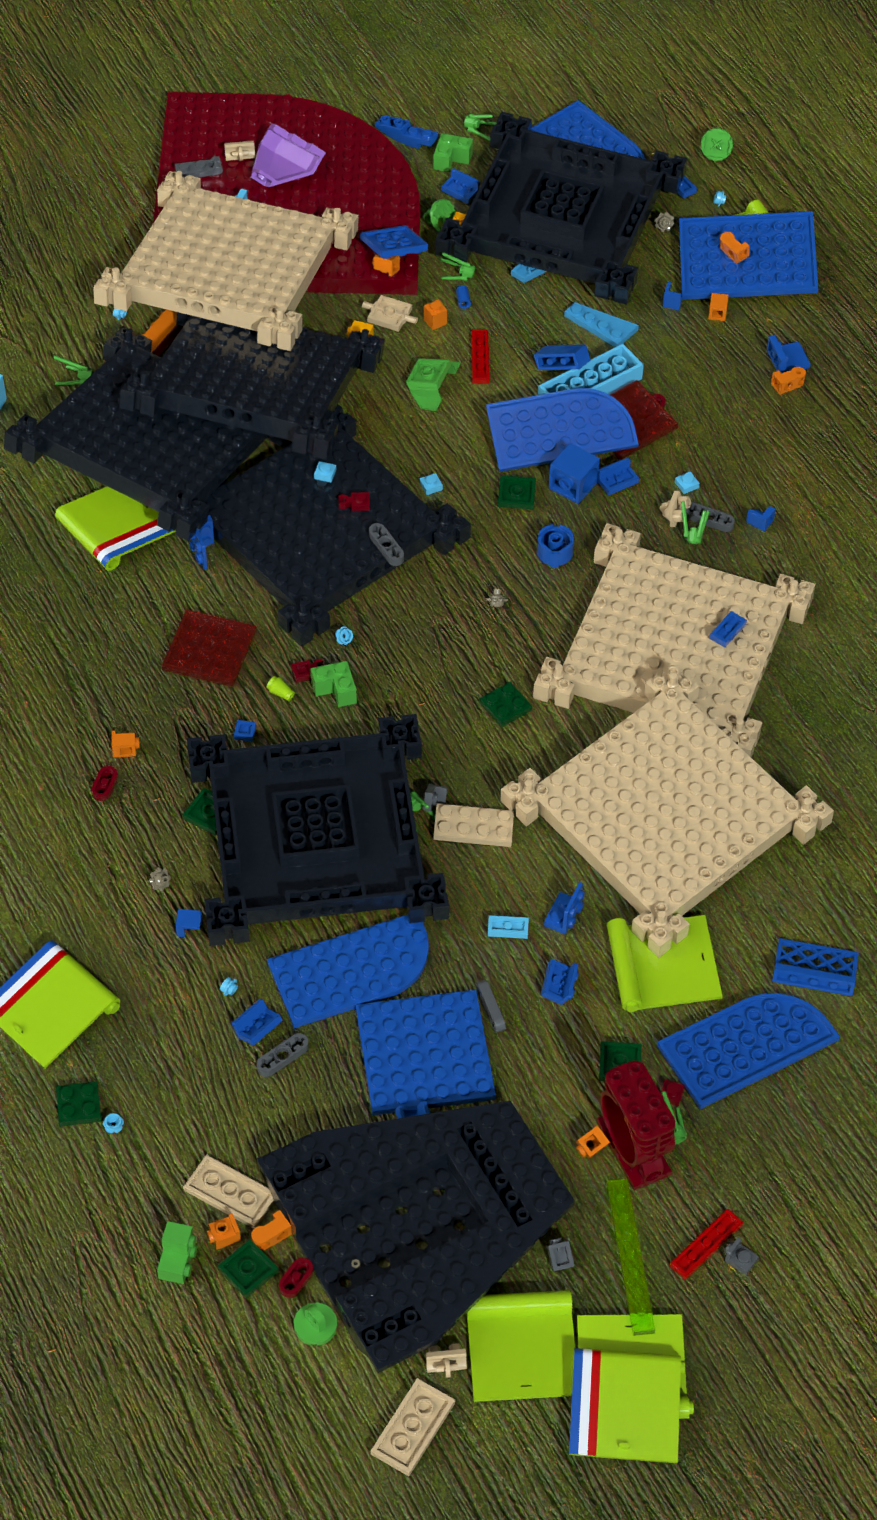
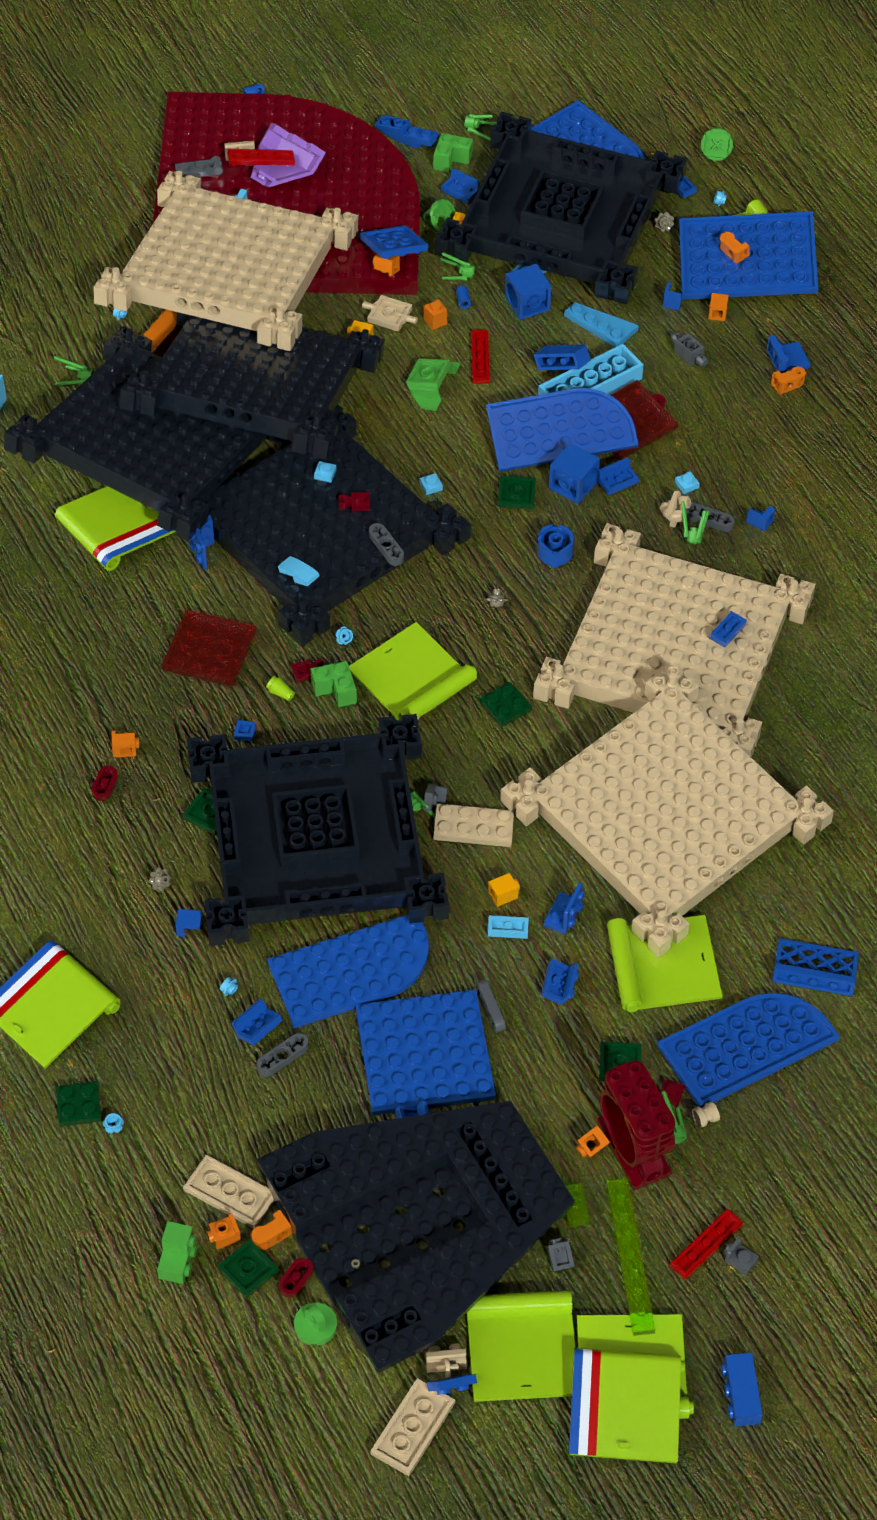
(258, 89): none -> blue piece
(261, 157): none -> red tile
(301, 572): none -> medium azure slope
(412, 673): none -> lime door
(444, 1385): none -> blue plate
(503, 889): none -> light orange brick
(528, 291): none -> blue brick
(578, 1213): none -> clear neon green plate
(689, 349): none -> dark grey piece
(706, 1114): none -> tan wheel
(742, 1389): none -> blue brick

